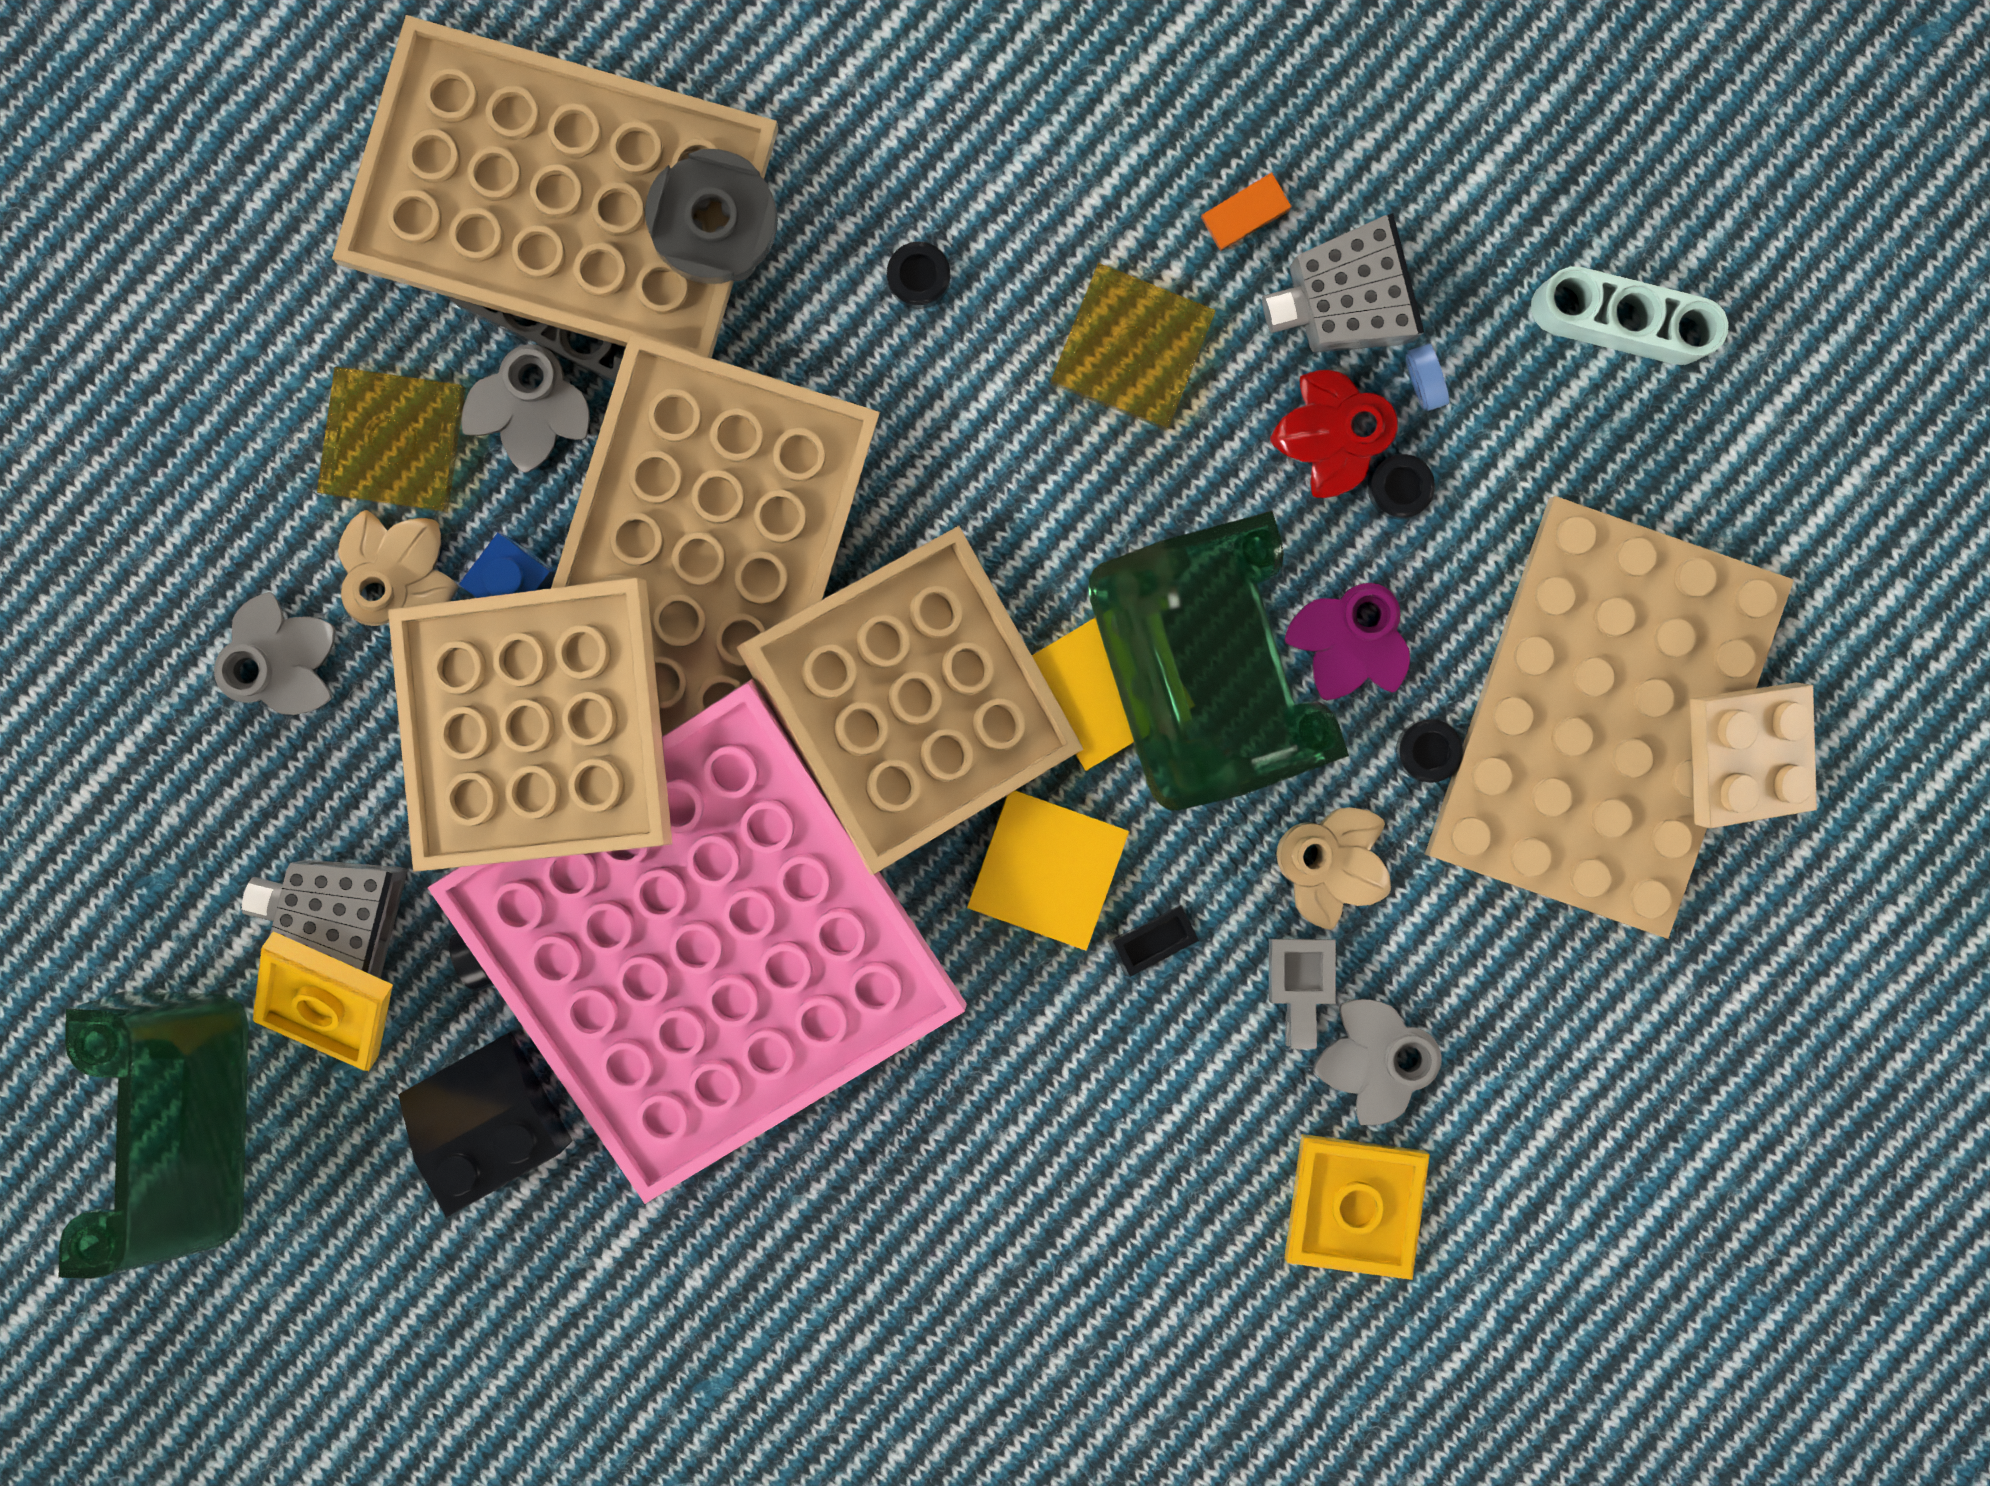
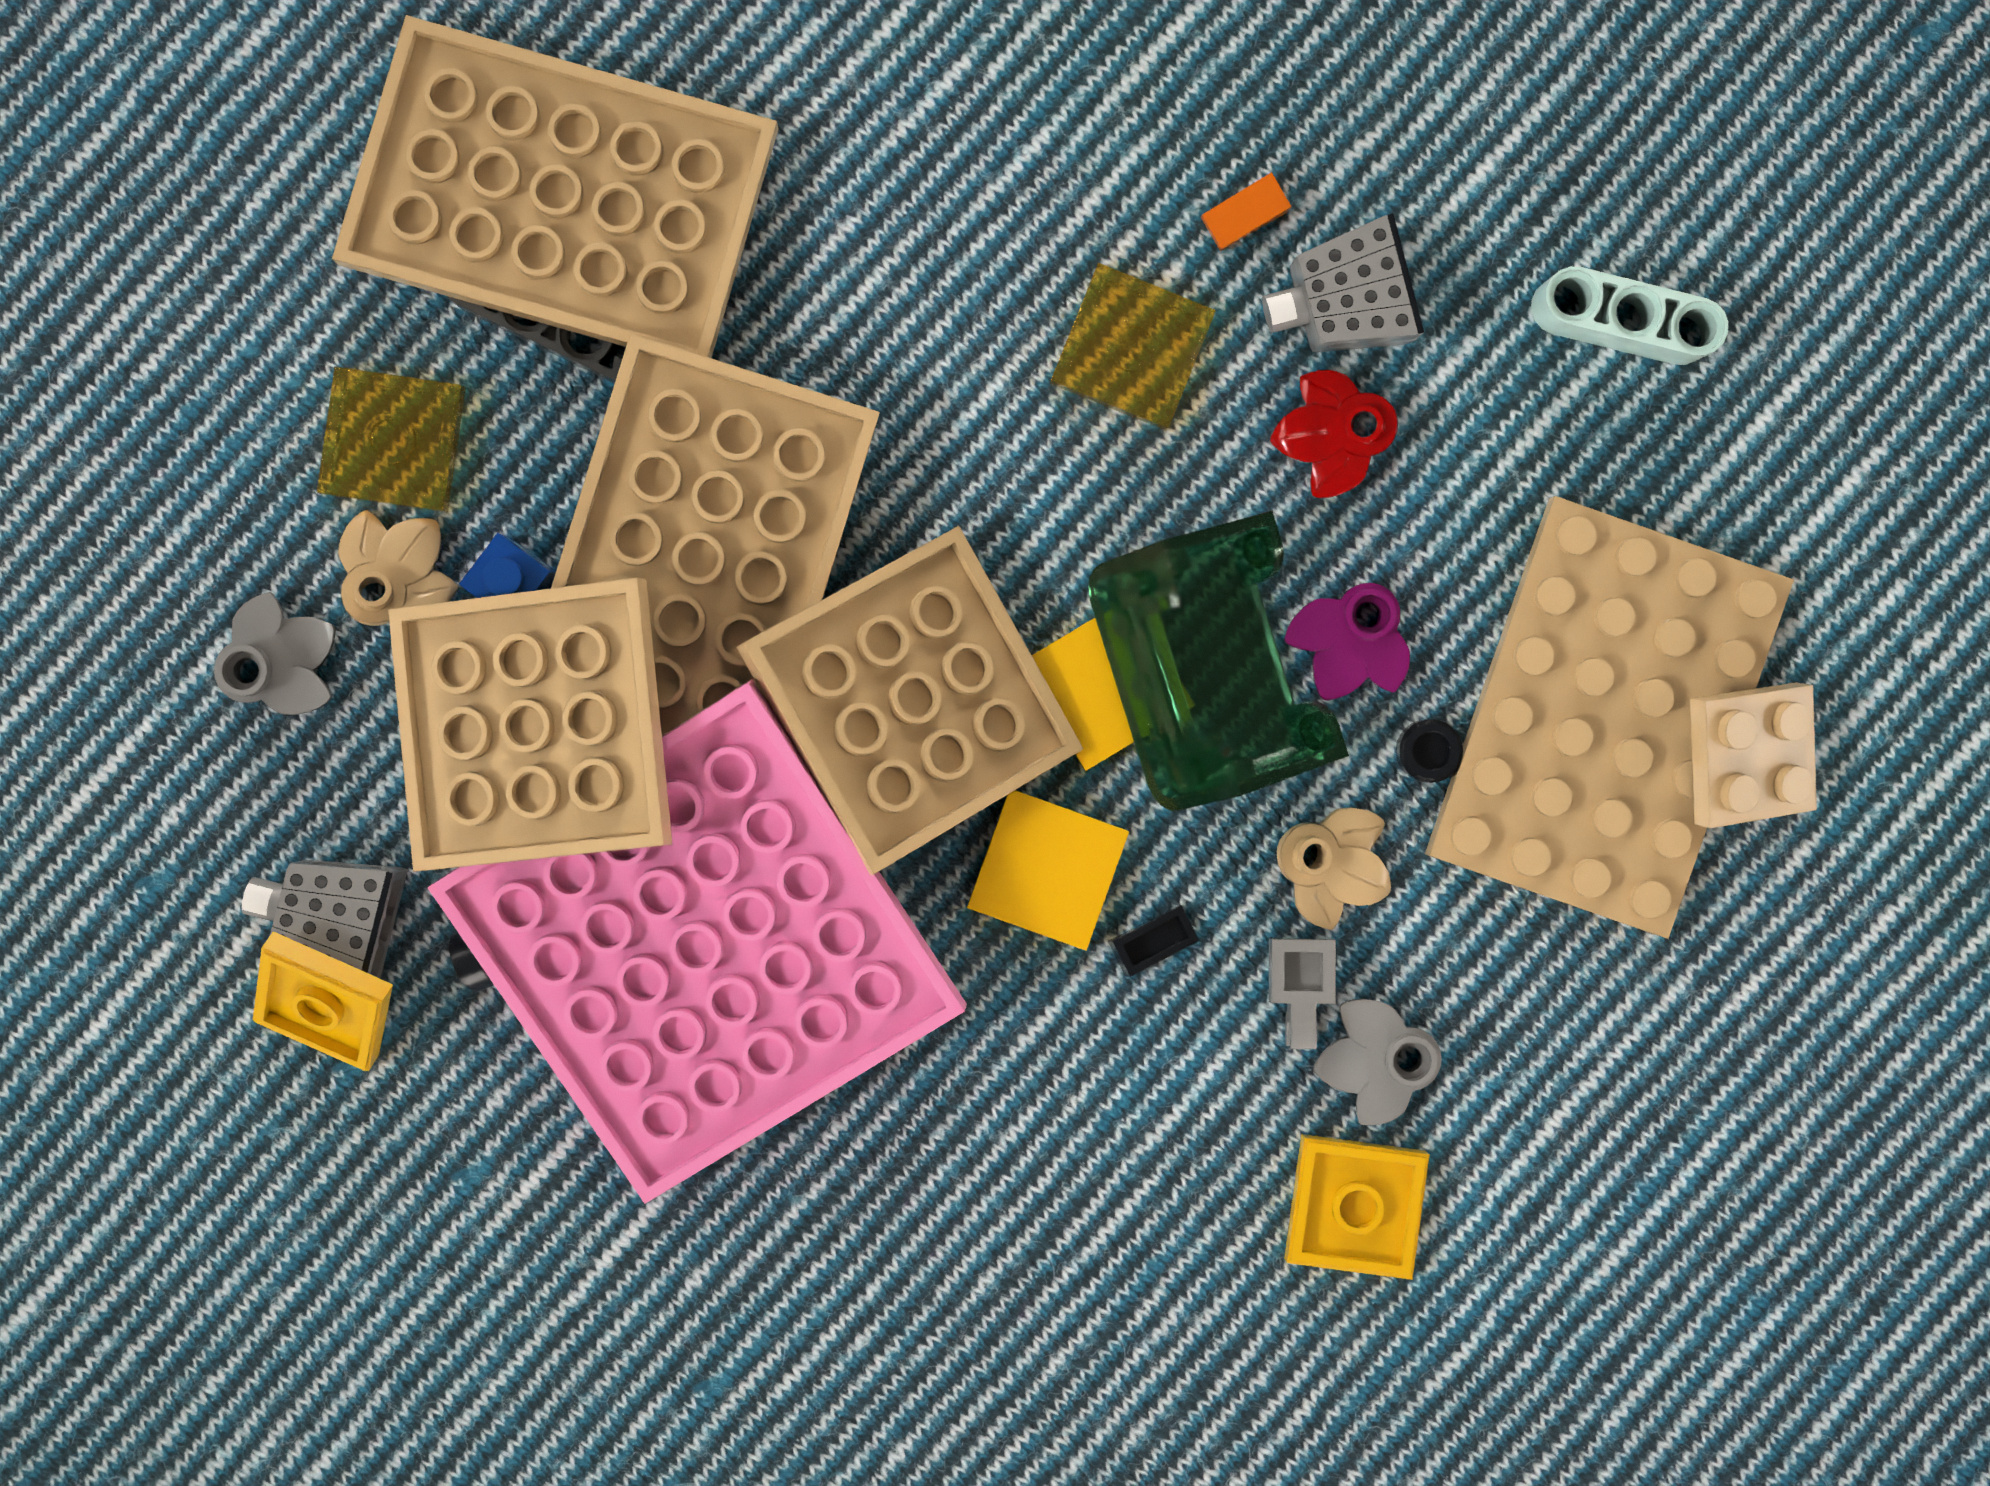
(176, 1132): clear green windscreen -> none
(480, 1124): black slope -> none
(524, 416): light grey plate -> none
(690, 186): dark grey plate -> none
(918, 275): black tile -> none
(1401, 486): black tile -> none
(1427, 377): medium blue tile -> none

